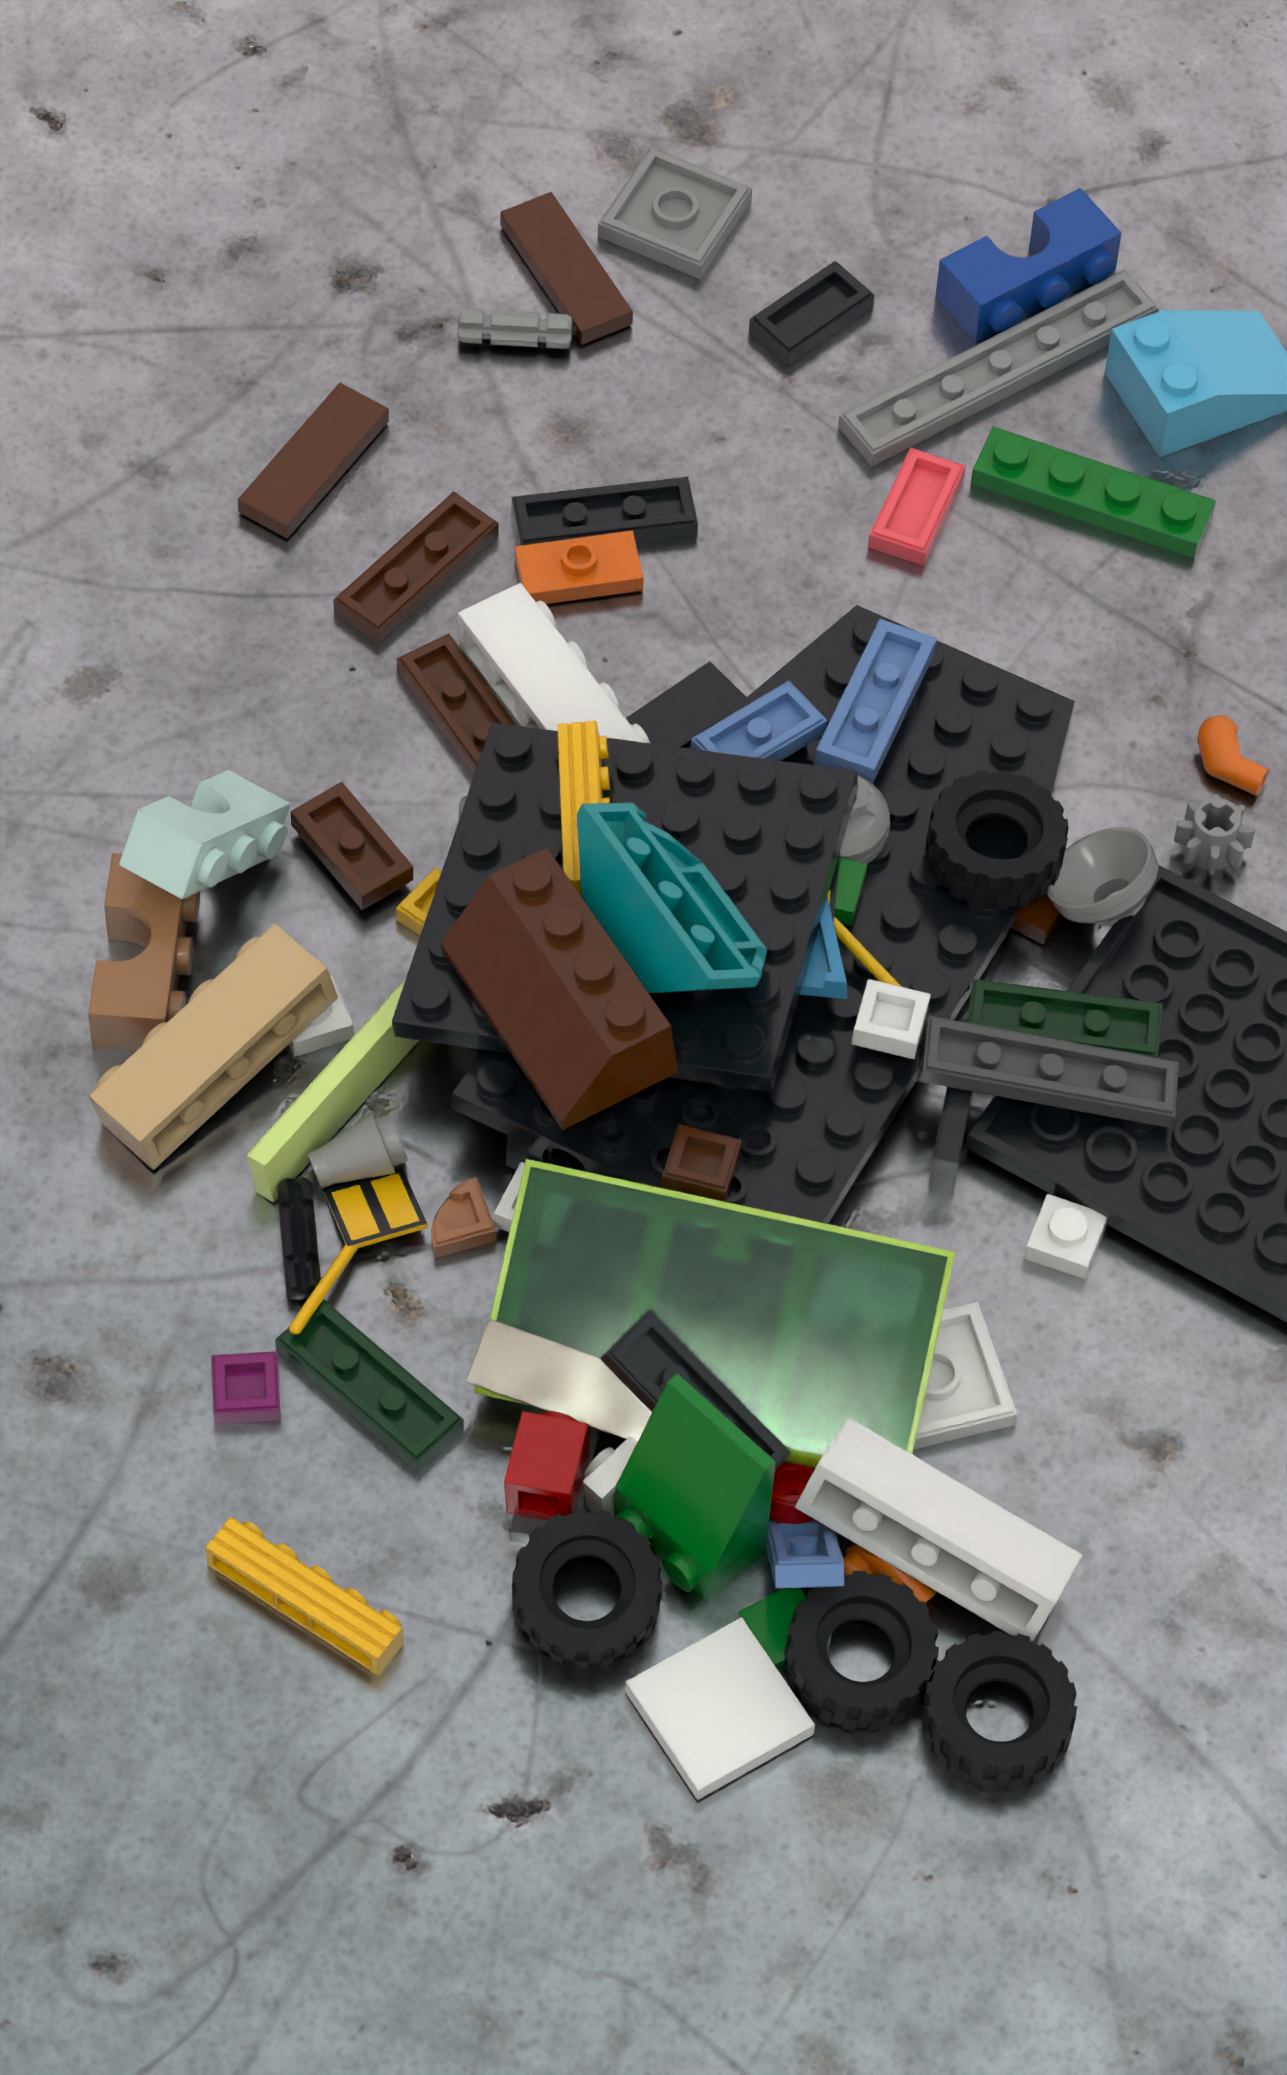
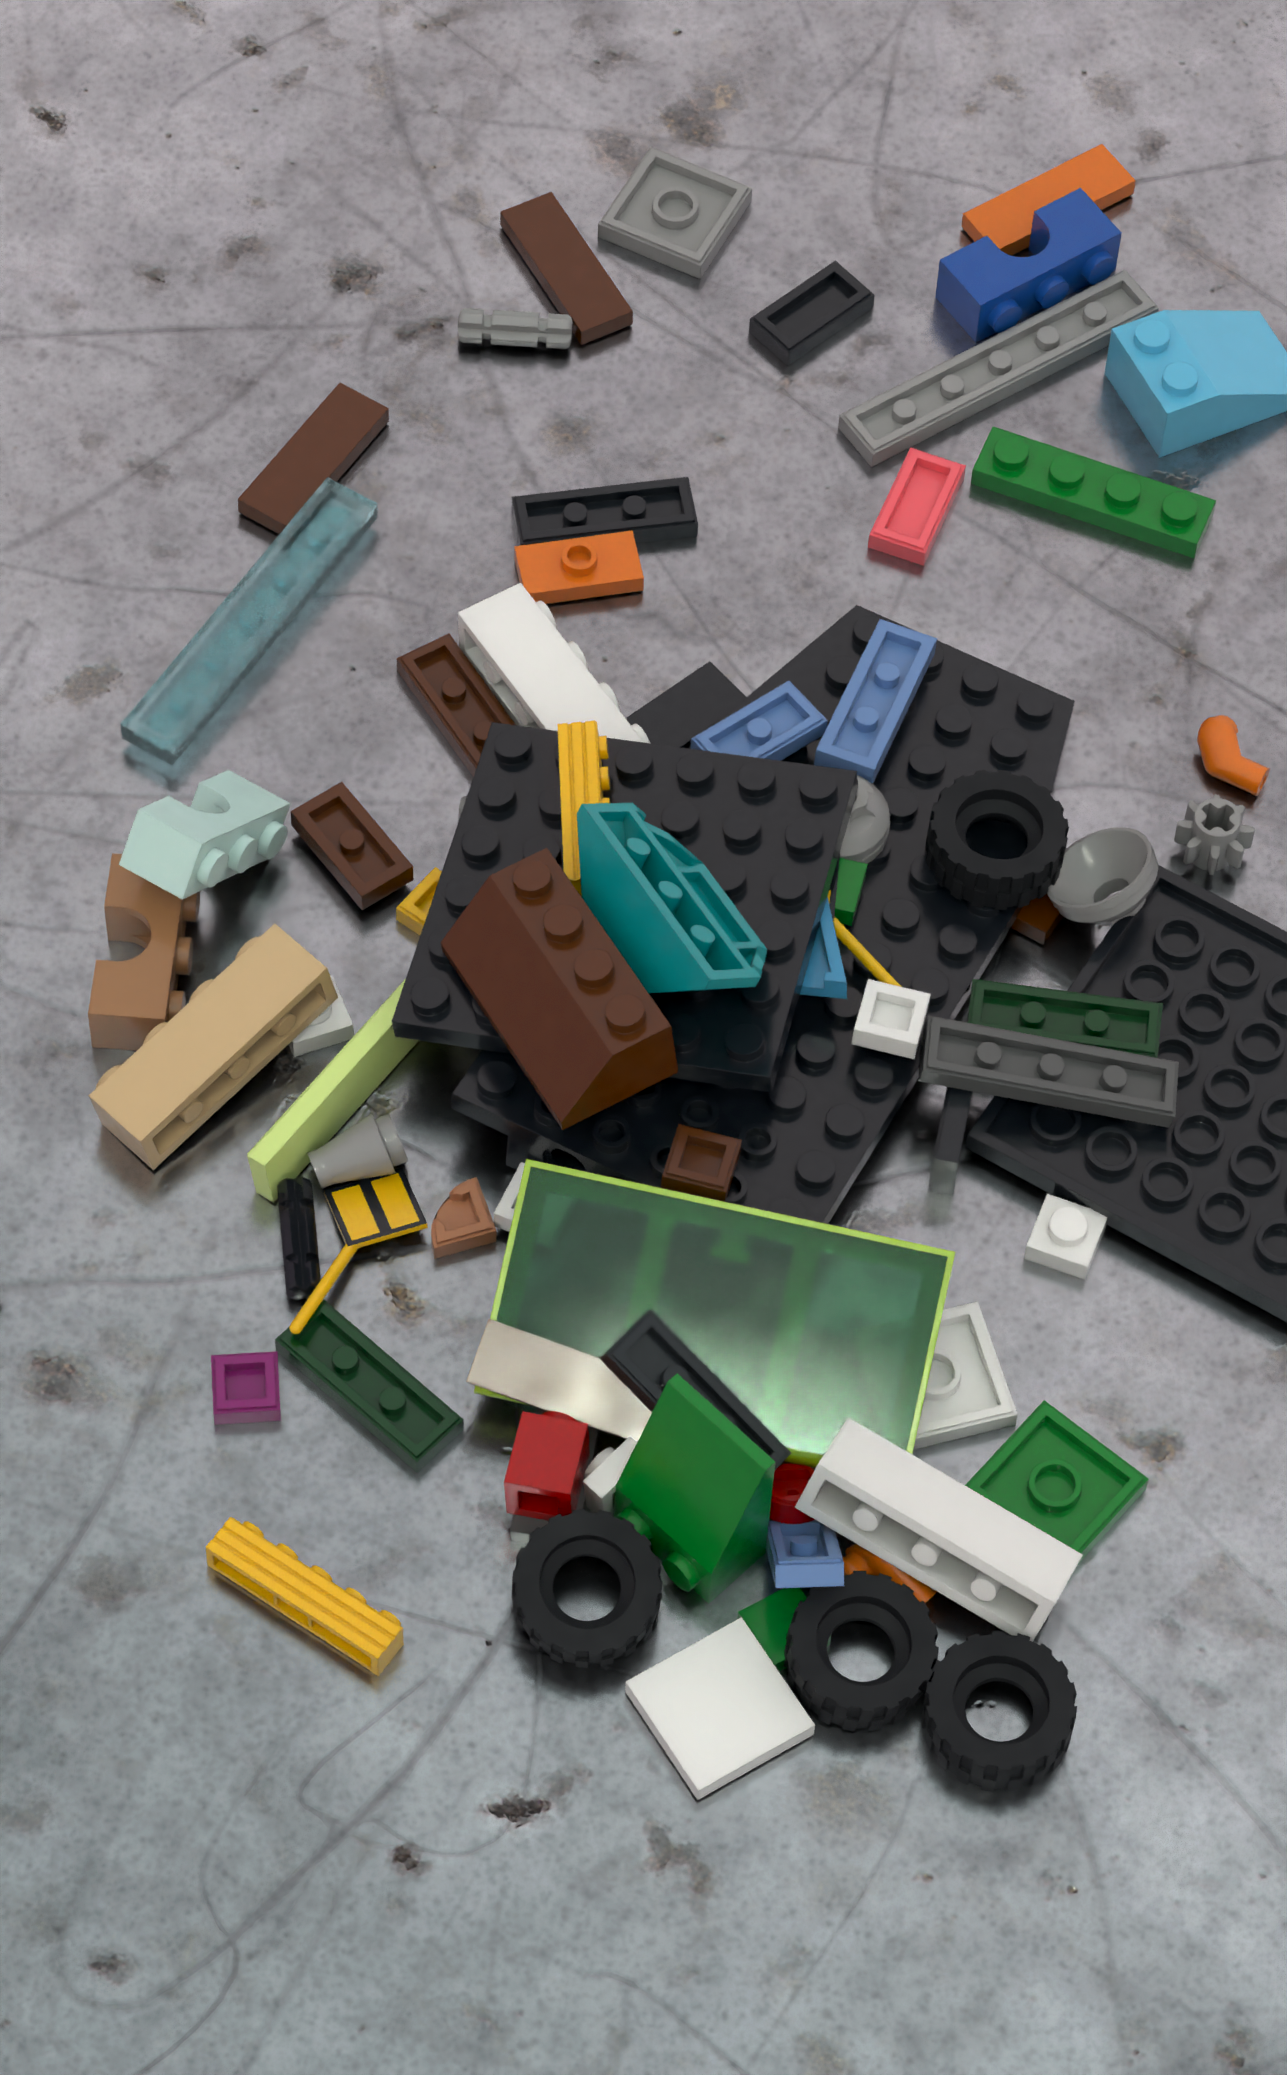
(249, 621): none -> clear light blue plate
(415, 567): reddish brown tile -> none
(1010, 215): none -> orange tile
(1060, 1480): none -> green tile

